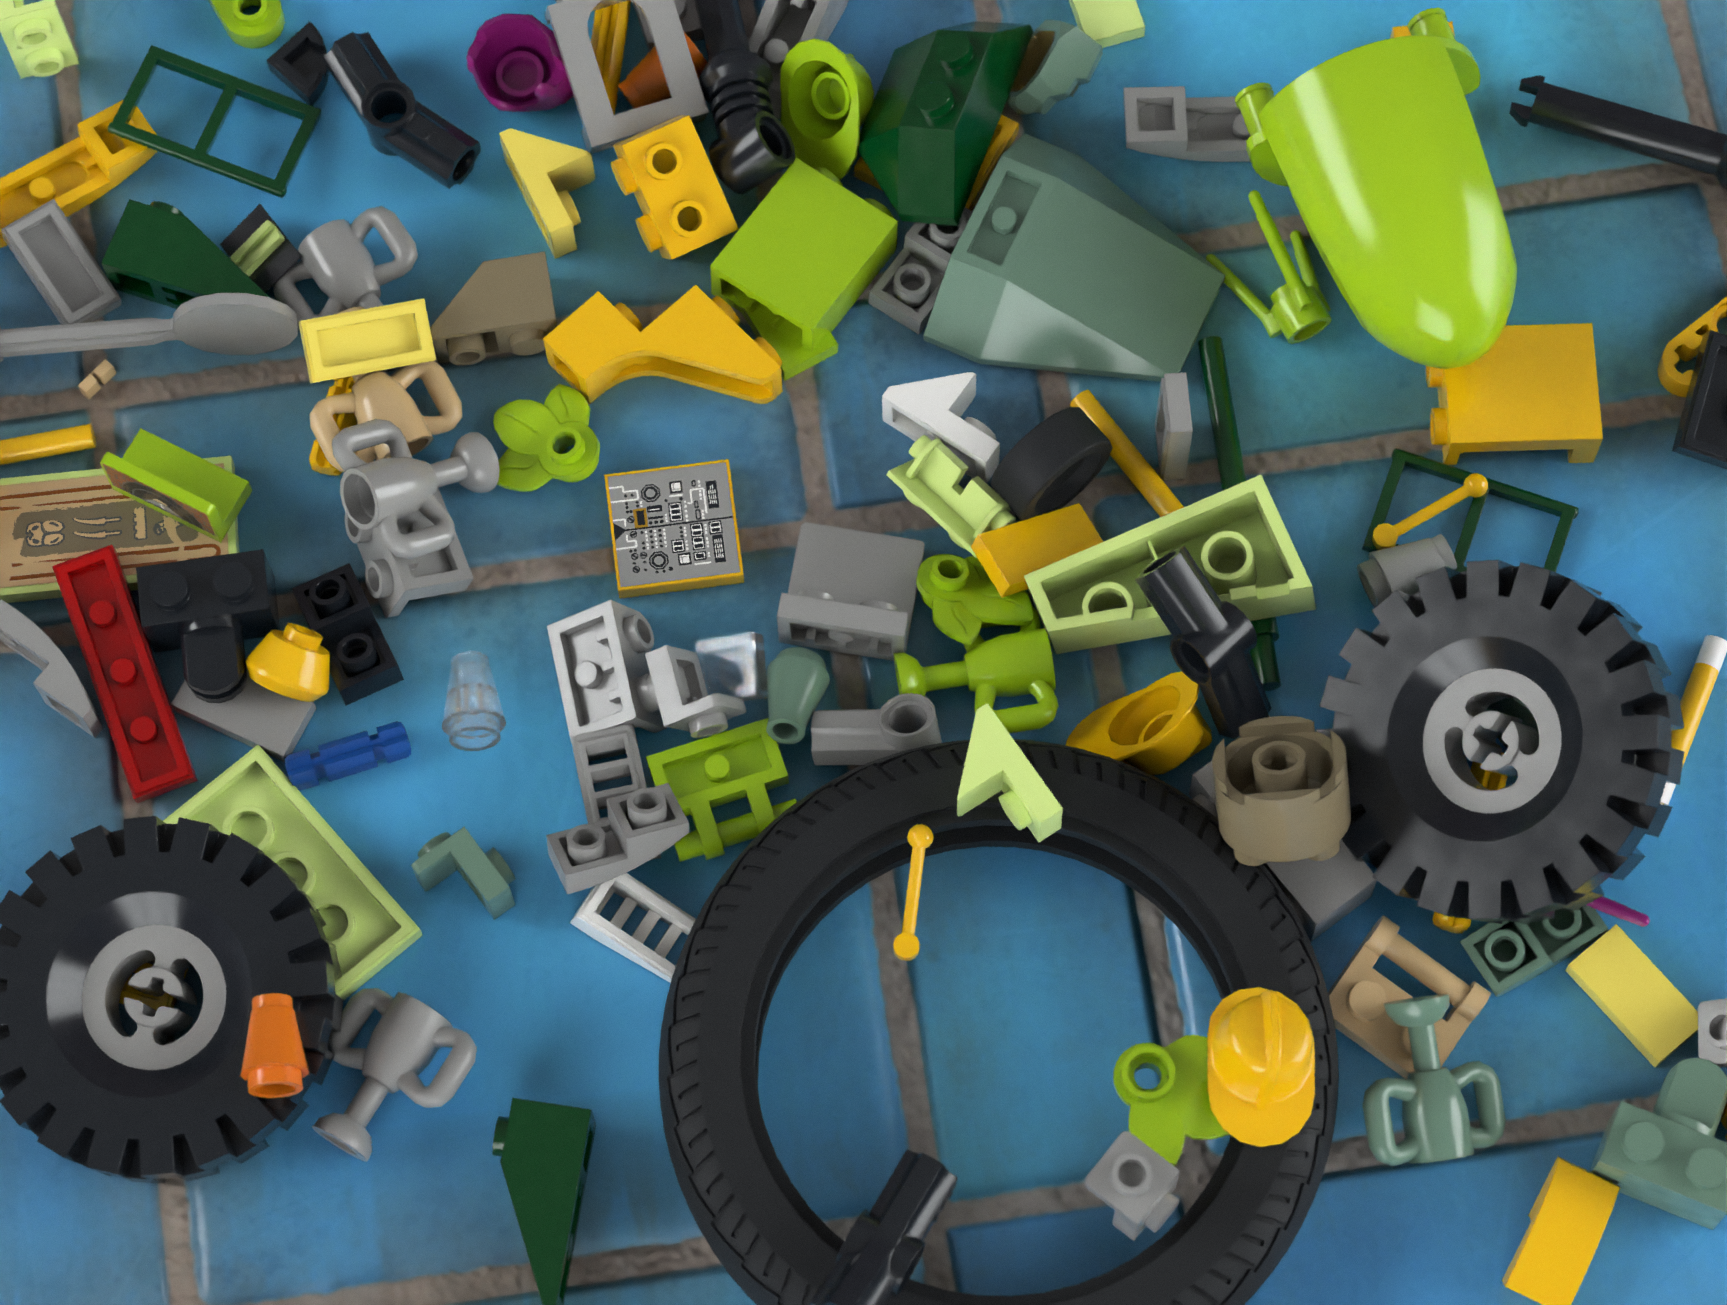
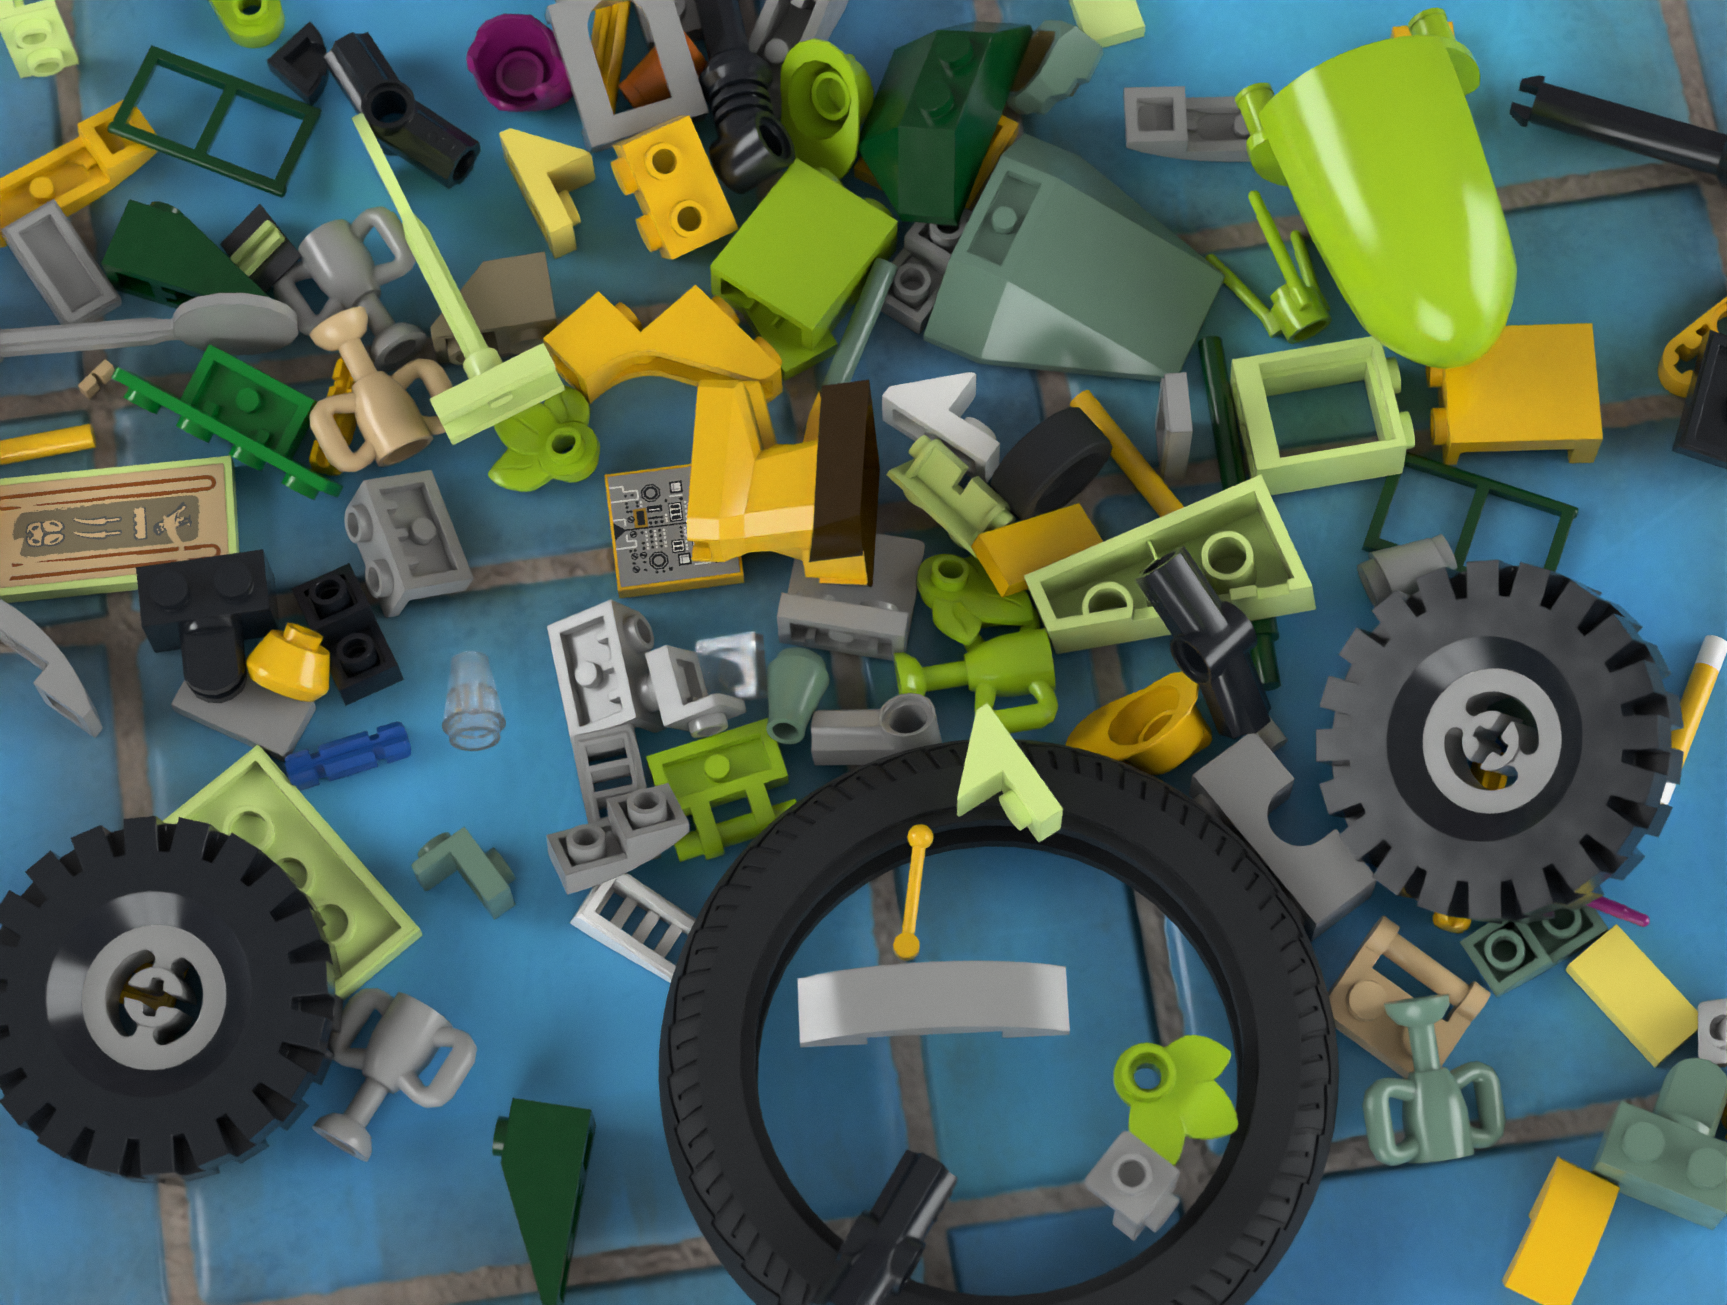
(124, 674): red tile -> none
(178, 484): lime panel -> none
(243, 407): none -> green bracket
(273, 1048): orange cone -> none
(367, 340): light yellow tile -> none
(400, 485): light grey piece -> none
(493, 387): none -> yellowish green piece
(786, 498): none -> yellow piece
(861, 323): none -> sand green bar
(933, 999): none -> light grey slope
(1260, 1066): yellow piece -> none
(1282, 791): dark tan brick -> none
(1312, 368): none -> yellowish green window
(1386, 535): yellow hinge -> none

